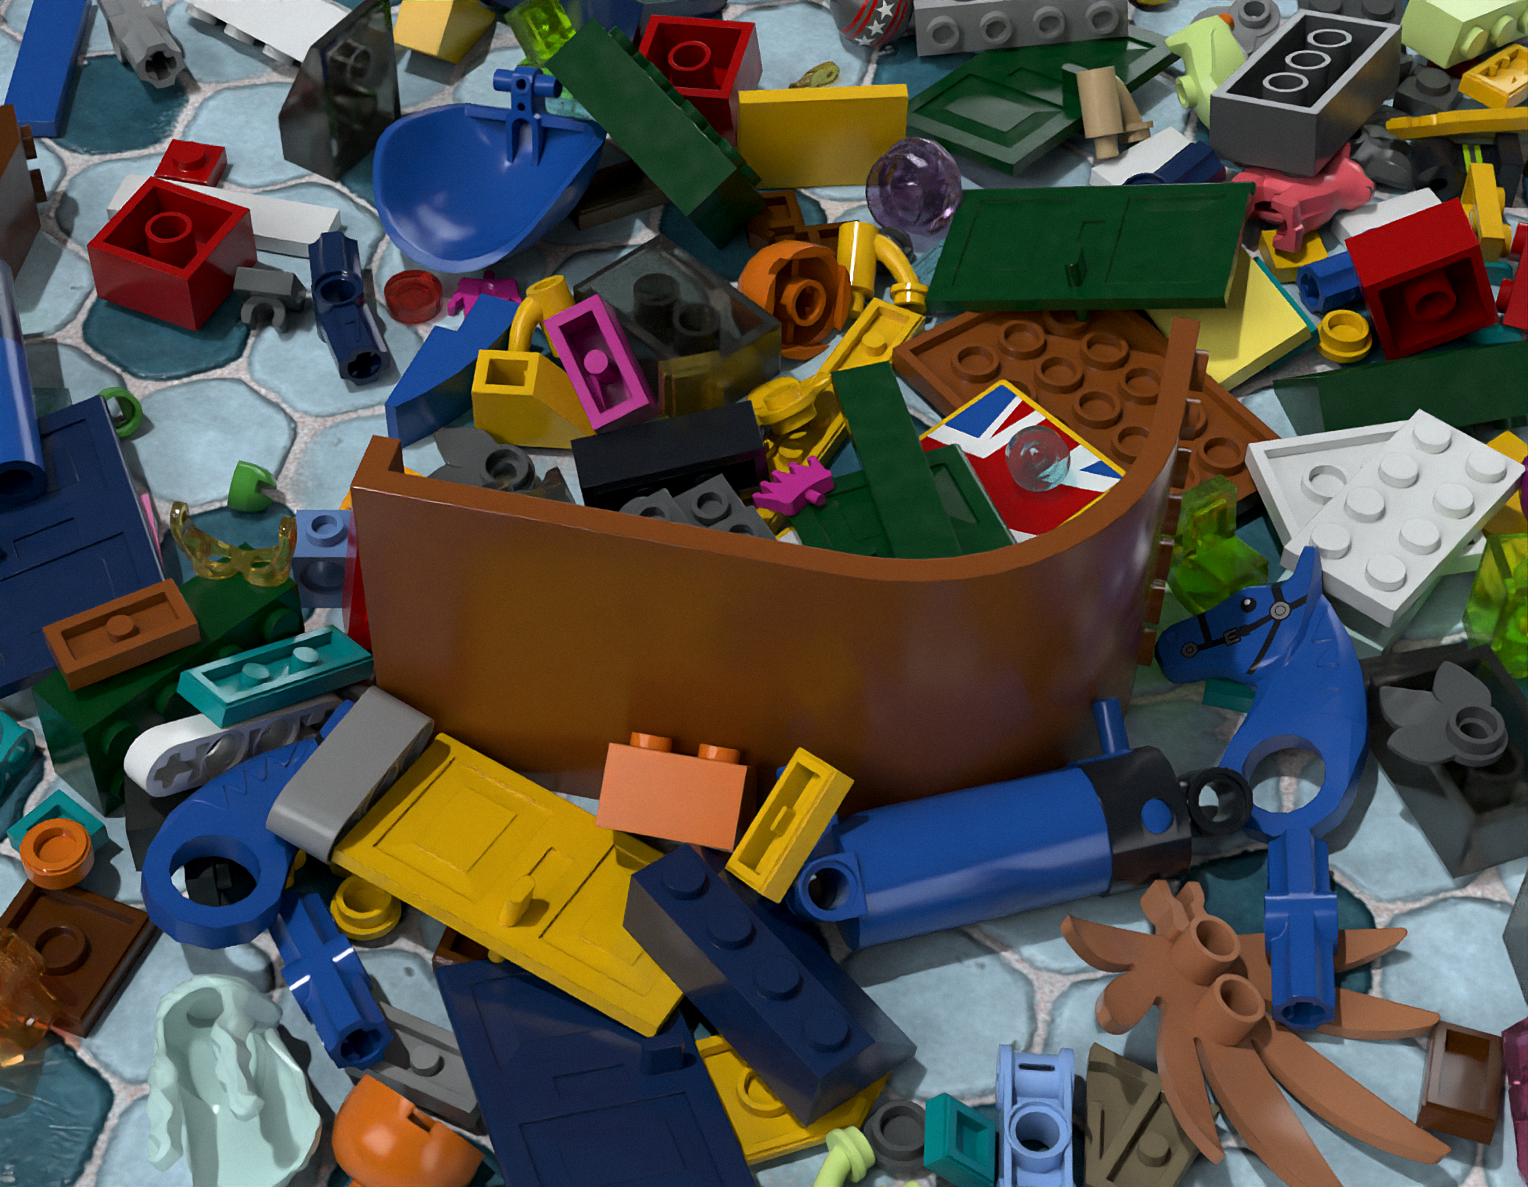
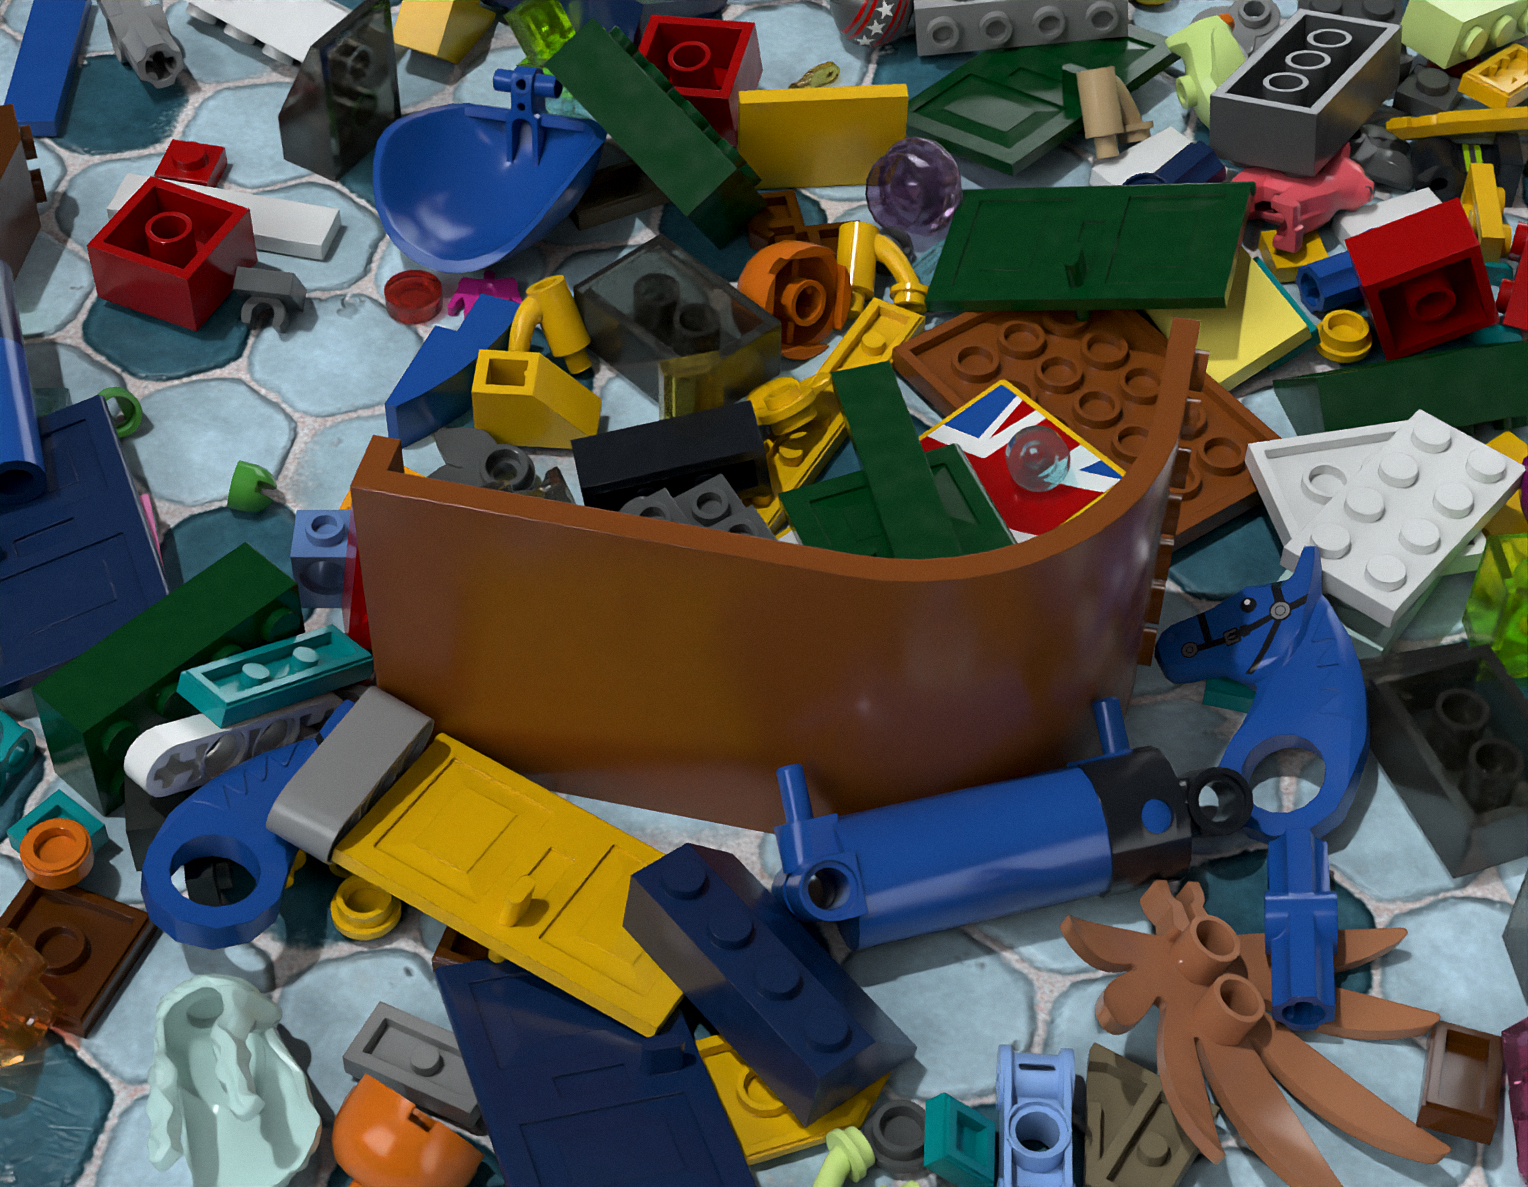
(121, 634): dark orange plate -> none
(199, 546): clear yellow cap -> none
(329, 982): blue piece -> none
(342, 311): dark blue piece -> none
(602, 366): dark pink brick -> none
(677, 795): orange slope -> none
(789, 825): yellow tile -> none
(795, 489): dark pink piece -> none
(1206, 555): clear neon green brick -> none
(1446, 723): dark grey plate -> none

